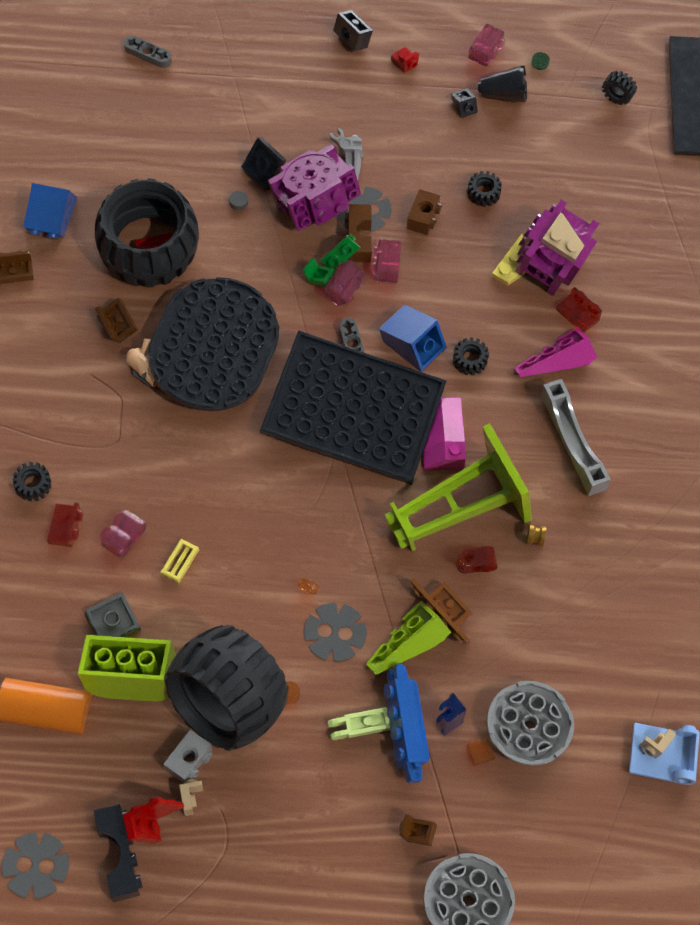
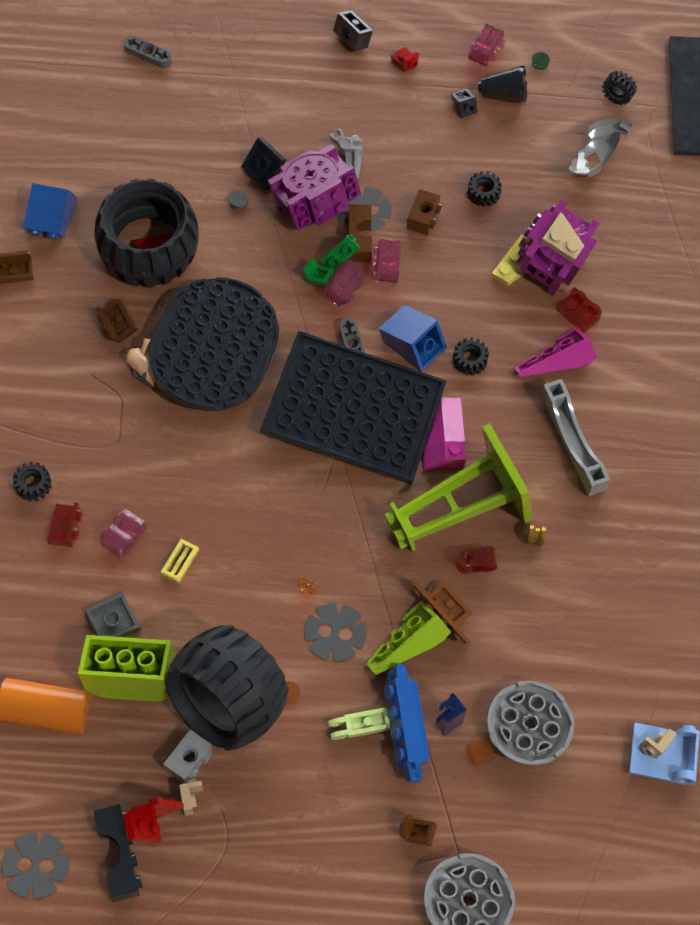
(603, 141): none -> light grey animal

